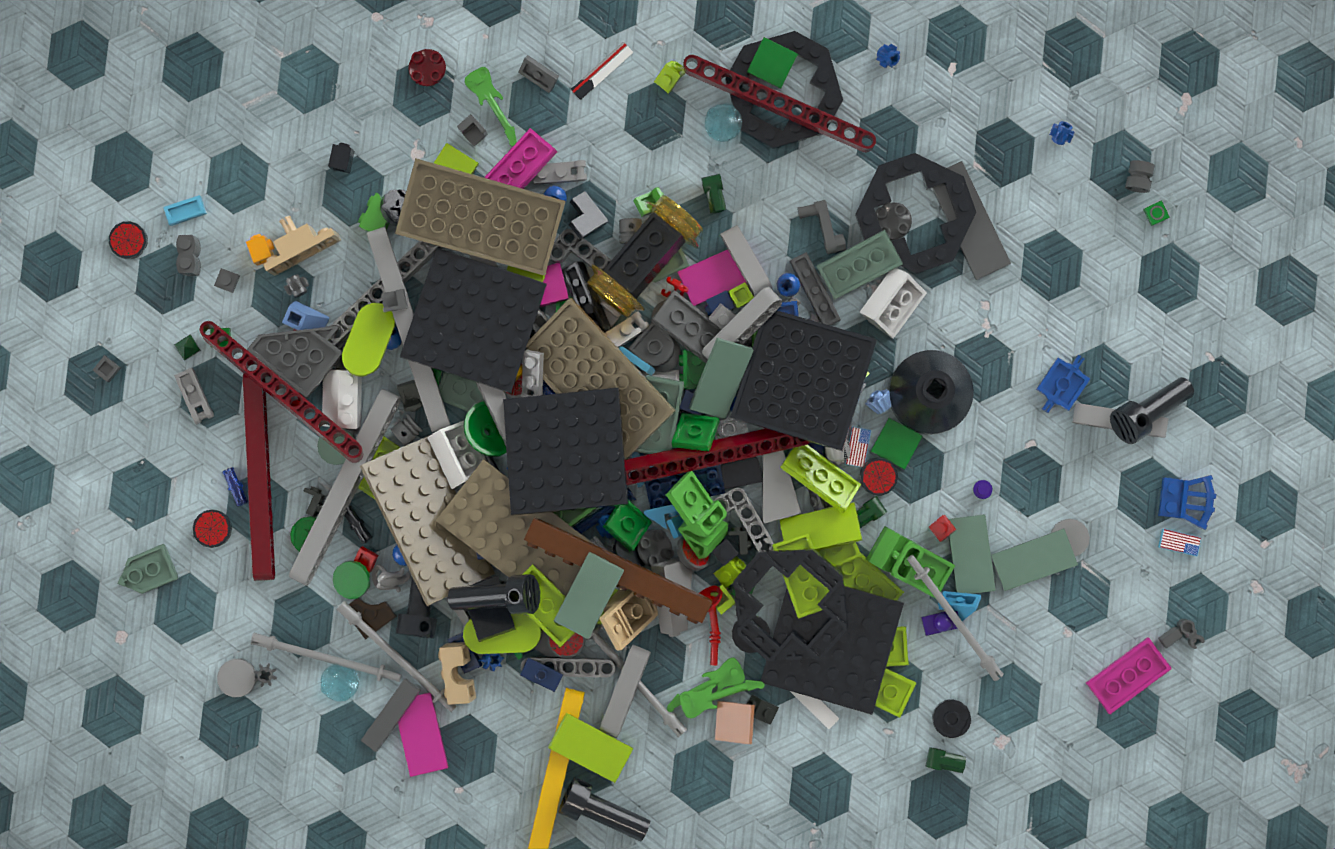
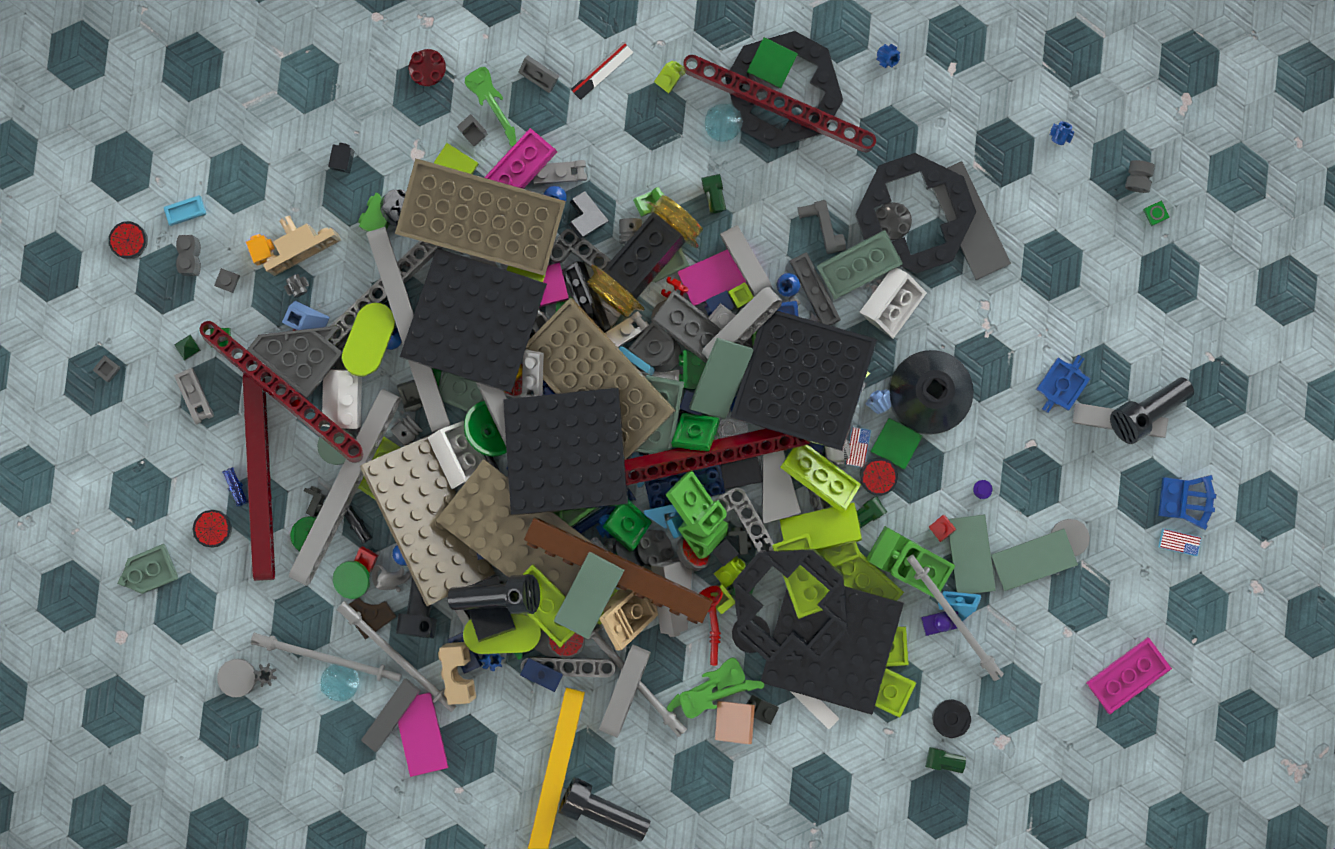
(394, 300): dark grey panel -> none
(590, 747): lime tile -> none
(1184, 627): dark grey bar -> none

